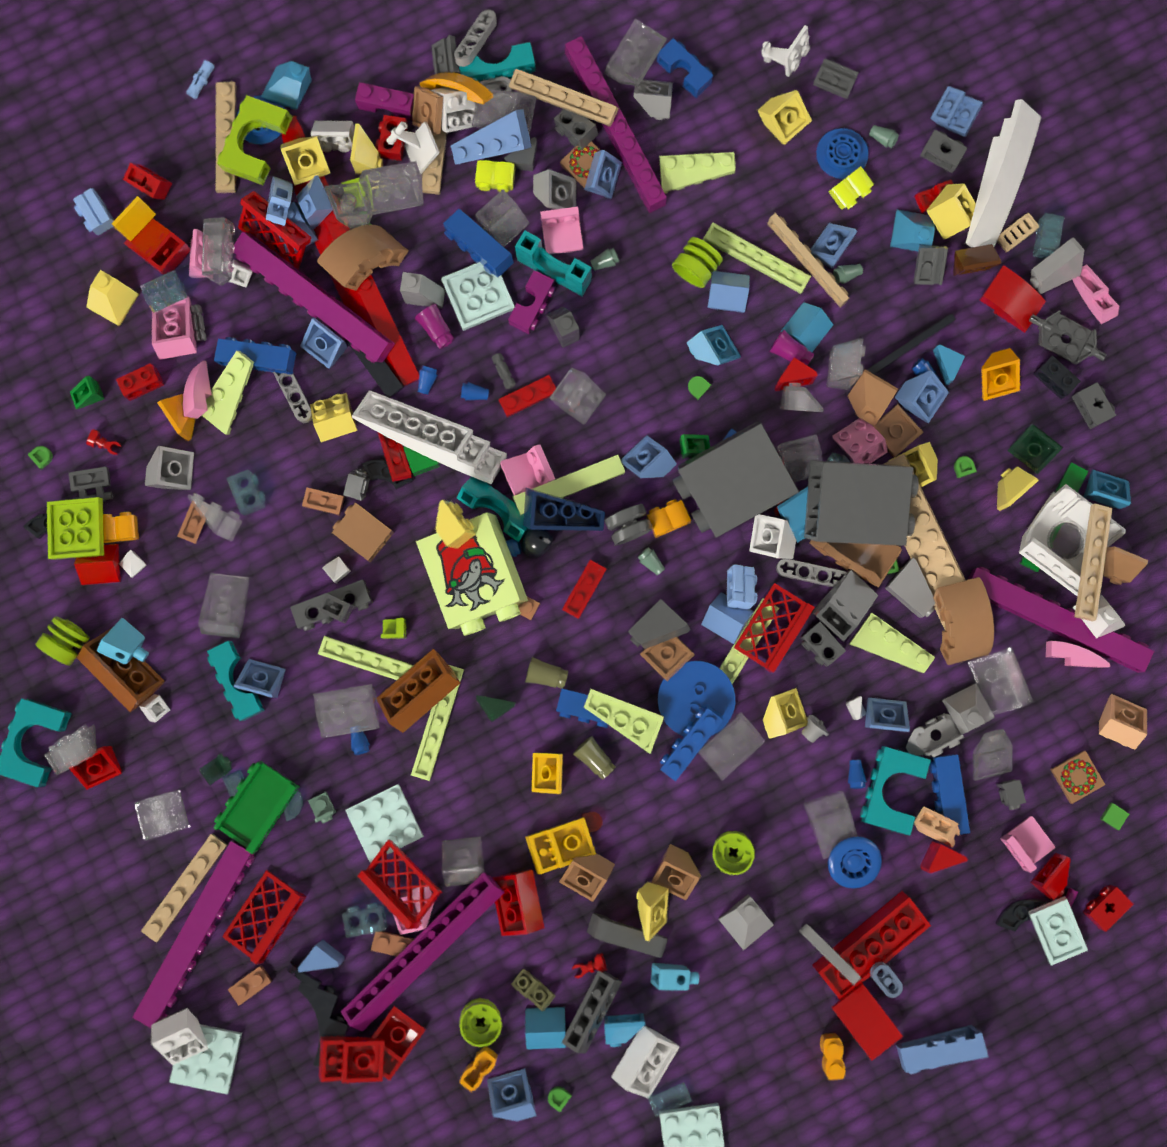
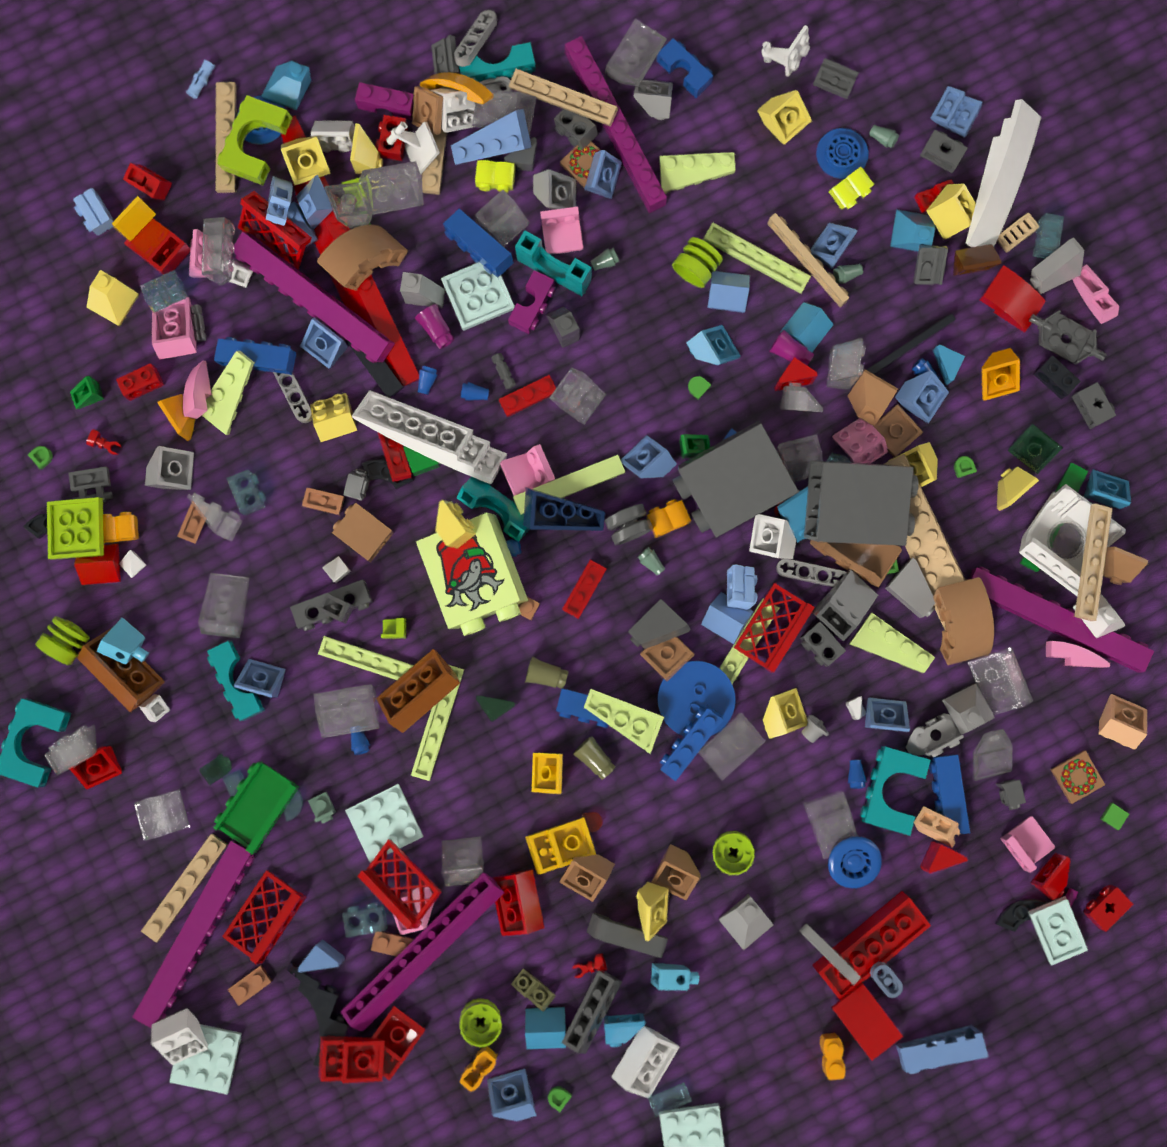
(535, 547): black helmet -> none

